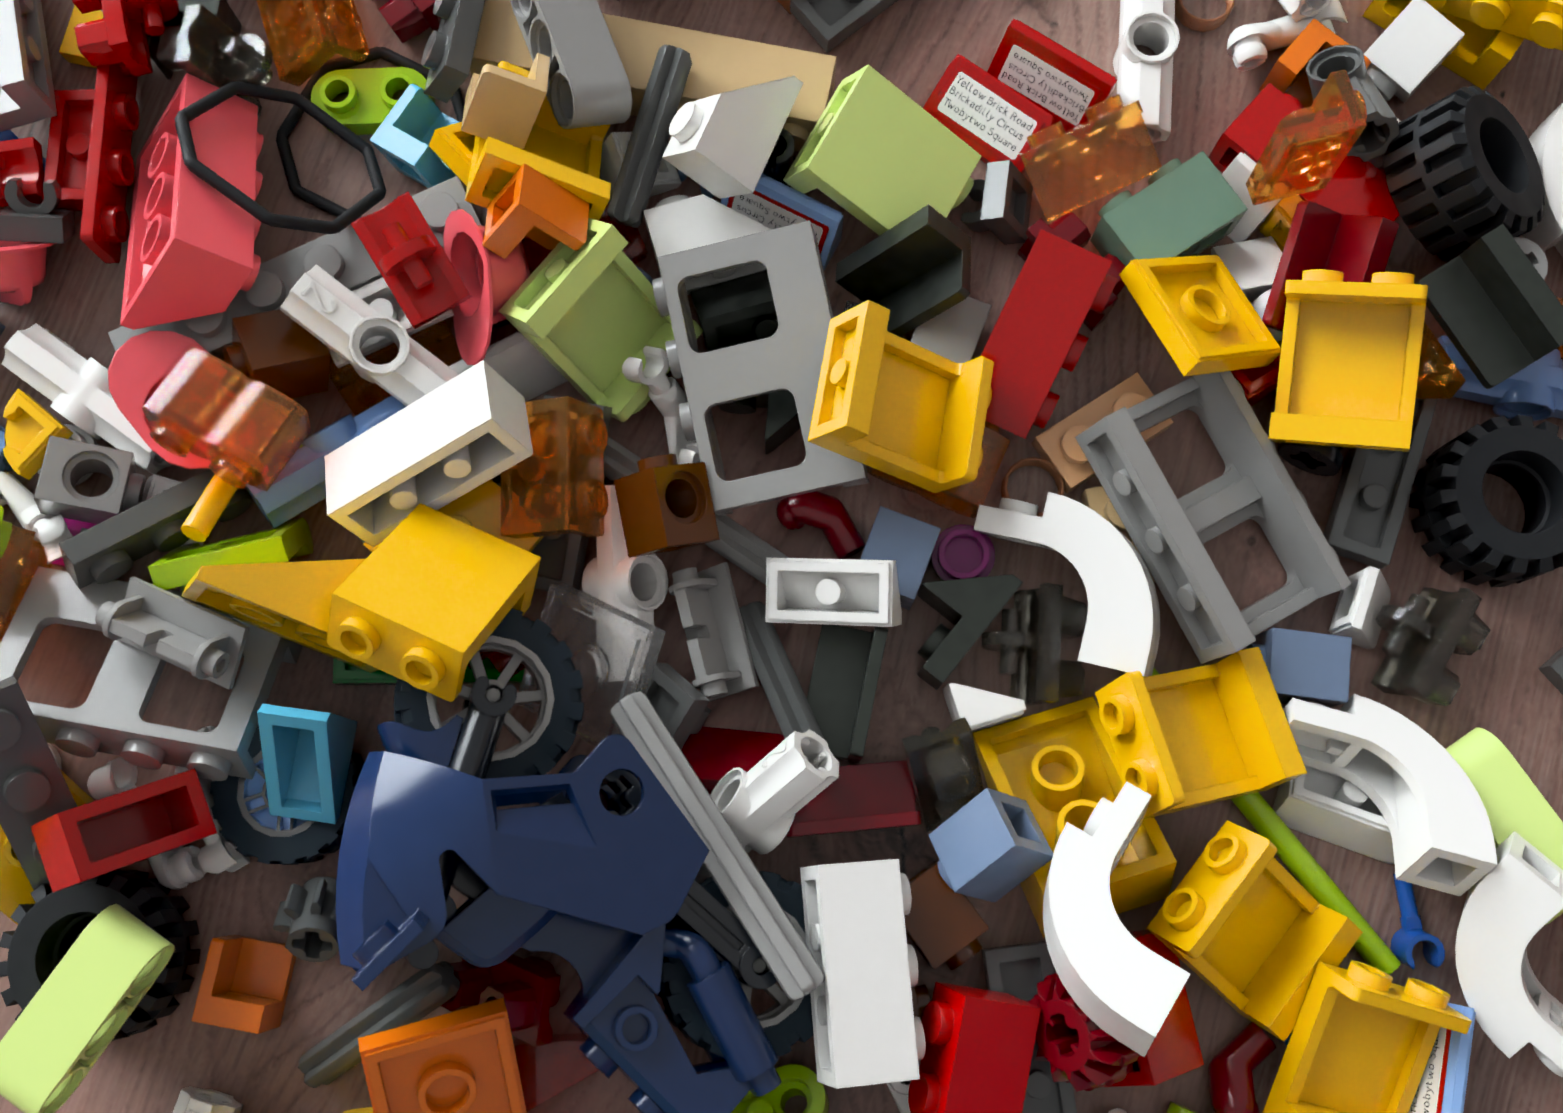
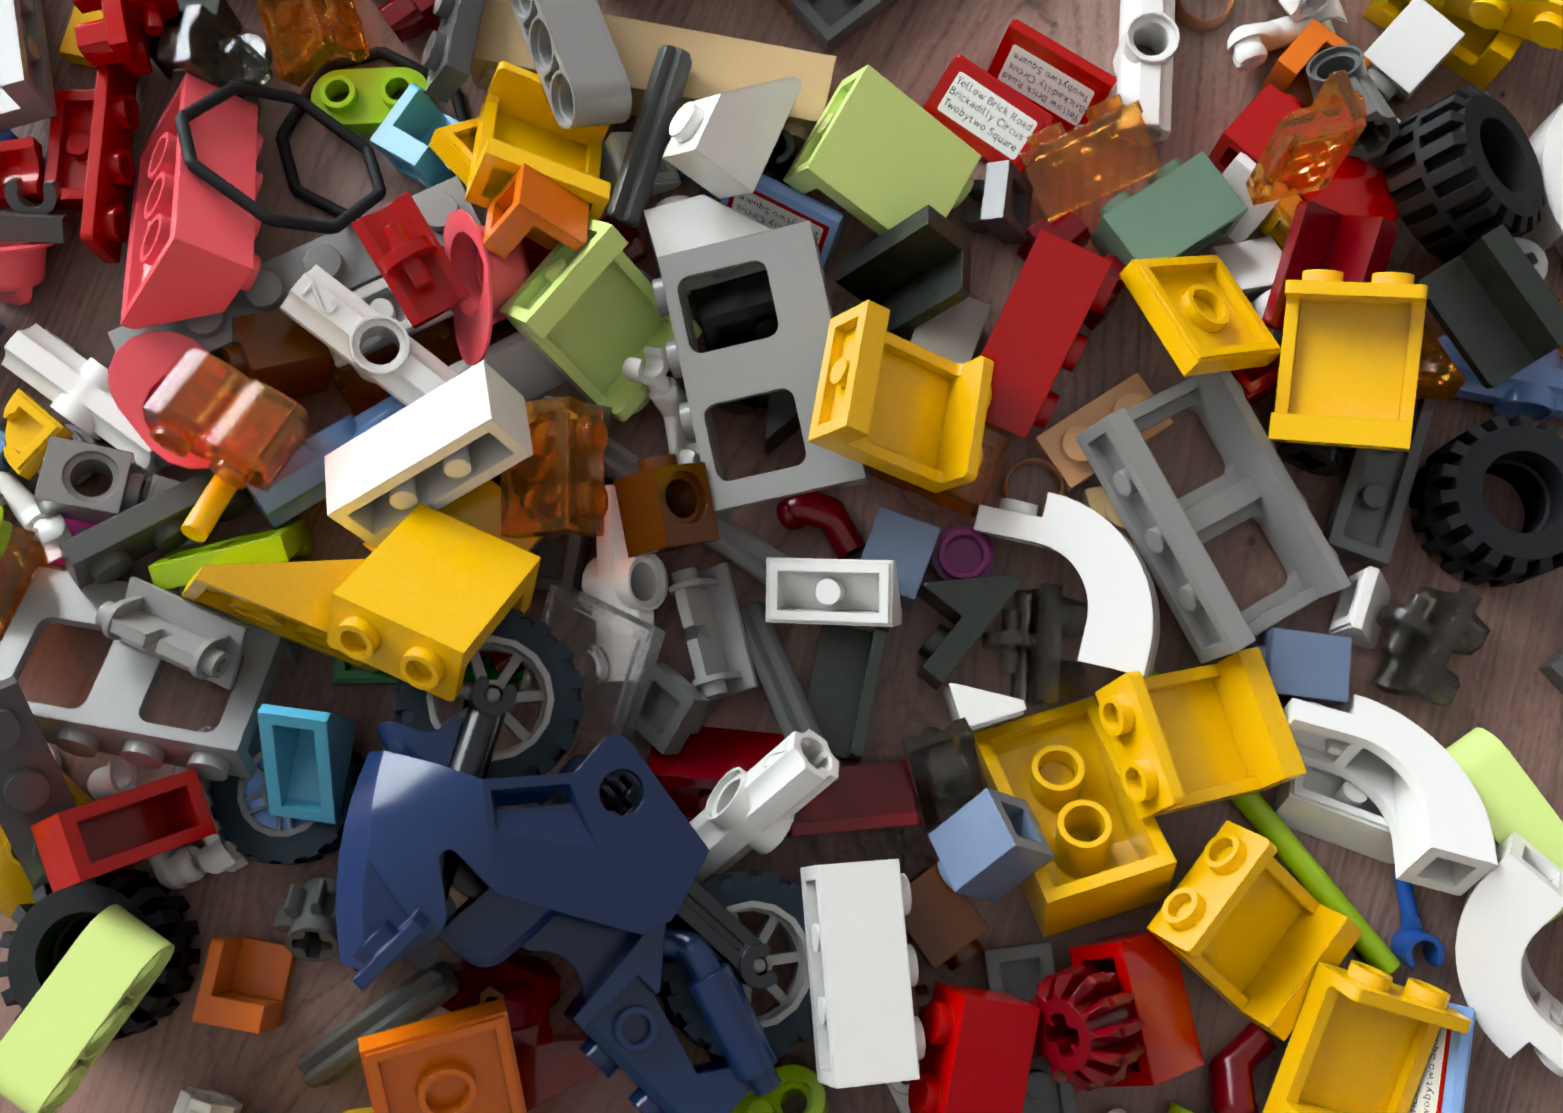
(505, 103): tan panel -> none
(727, 859): light grey axle -> none
(1096, 958): white arch -> none

